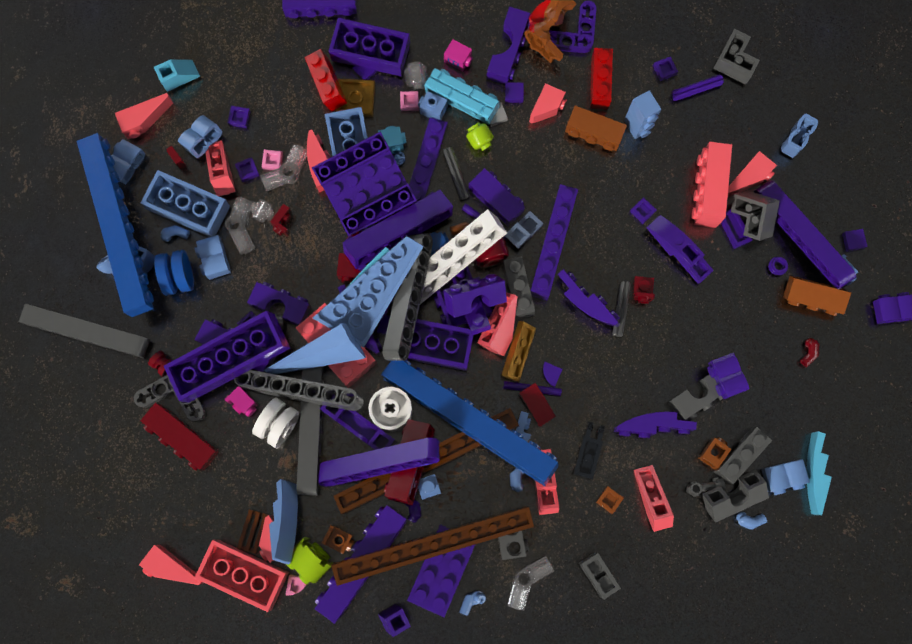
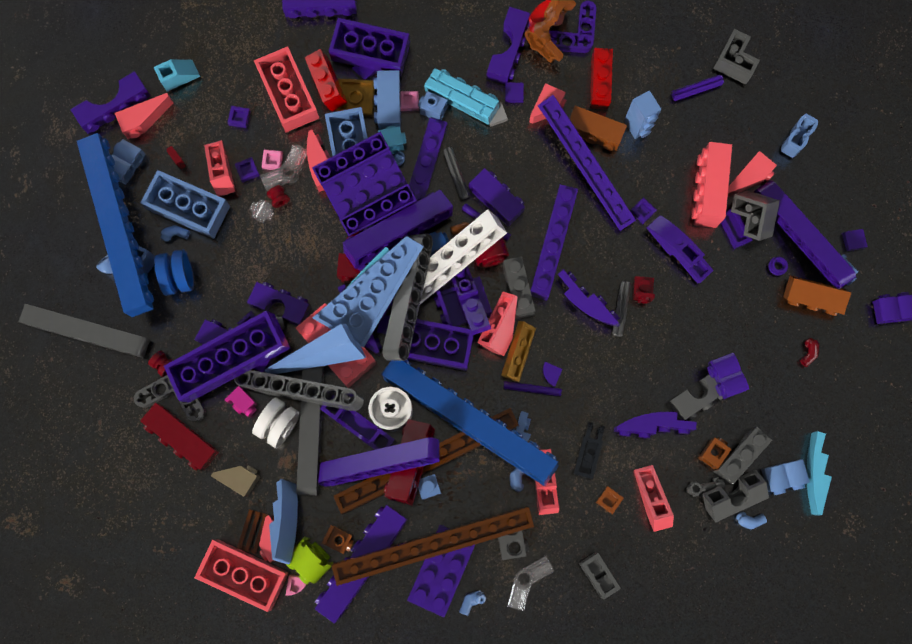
(130, 93): none -> dark purple arch
(165, 565): coral slope -> none
(200, 136): medium blue brick -> none
(212, 257): medium blue brick -> none
(238, 478): none -> dark tan slope
(240, 235): clear piece -> none
(278, 196): none -> dark red wheel
(280, 218): dark red bracket -> none
(286, 89): none -> coral brick
(387, 99): none -> medium blue brick
(394, 620): dark purple brick -> none
(414, 511): dark purple arm -> none
(416, 75): clear head -> none
(458, 55): dark pink brick -> none
(460, 297): dark purple arch -> none
(479, 136): lime head -> none
(524, 230): sand blue slope -> none
(537, 404): dark red slope -> none
(586, 162): none -> dark purple plate
(665, 68): dark purple tile -> none

